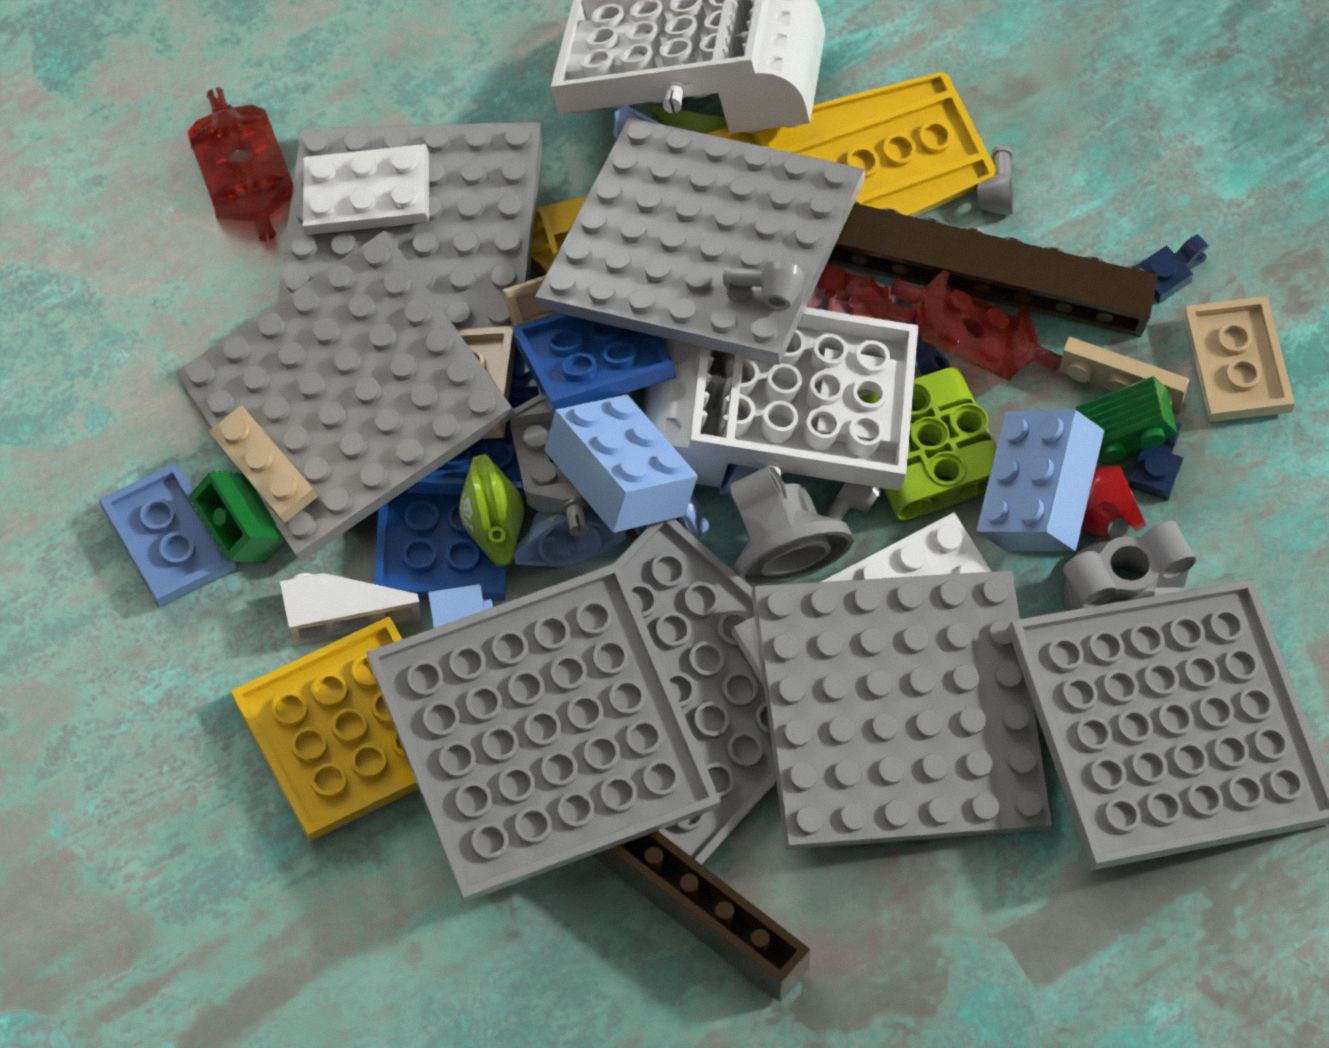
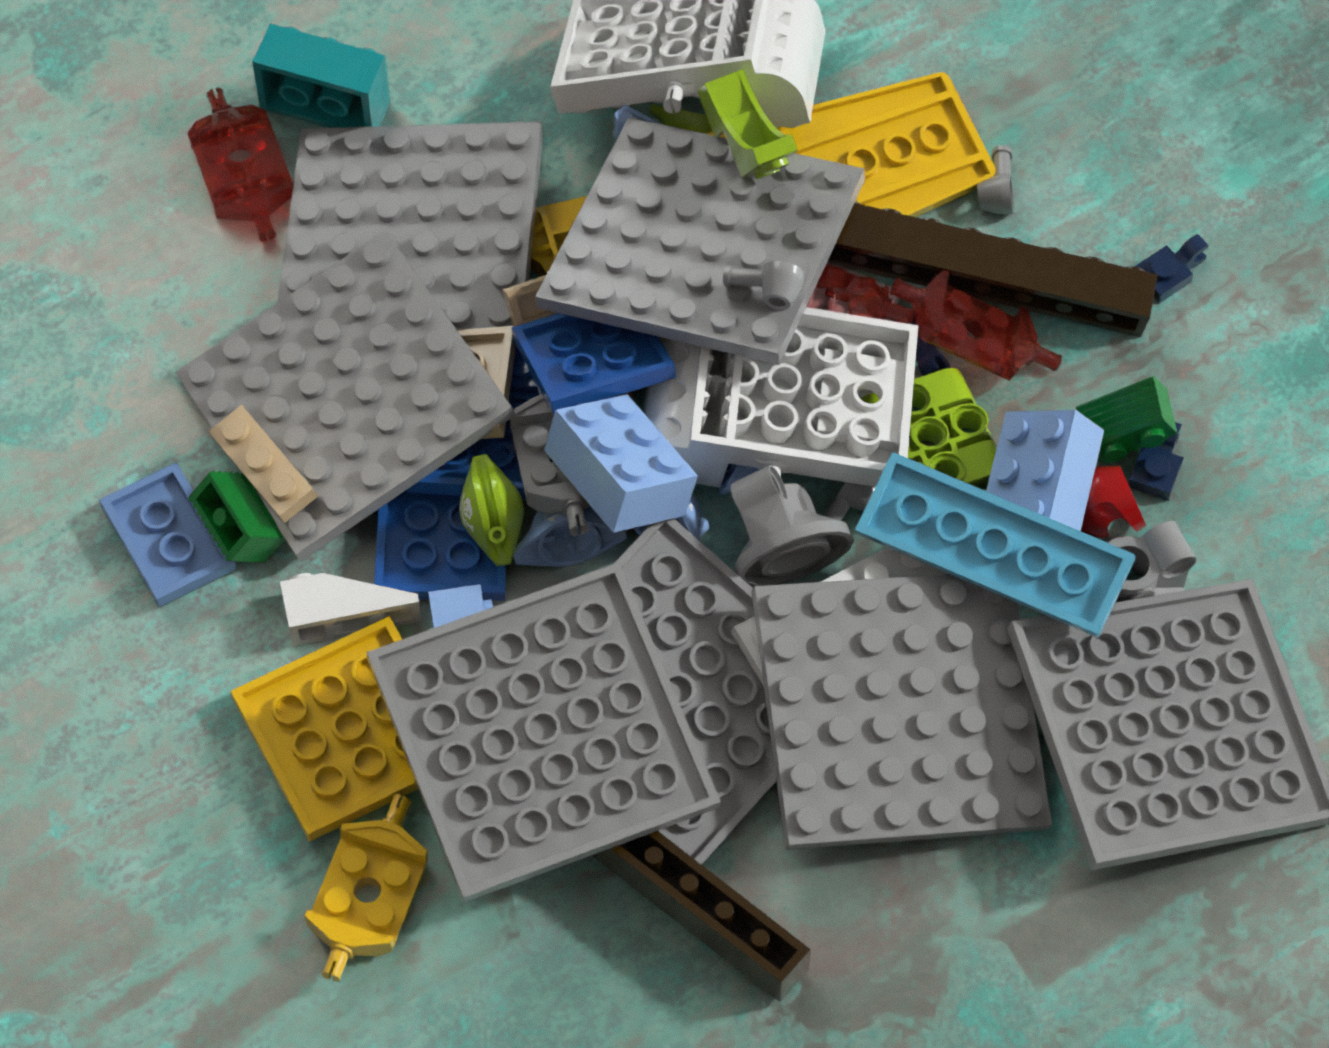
(320, 79): none -> teal brick
(366, 189): white plate -> none
(374, 855): none -> yellow plate
(750, 134): none -> lime arch
(995, 544): none -> medium azure plate
(1115, 371): tan plate -> none
(1238, 359): tan plate -> none

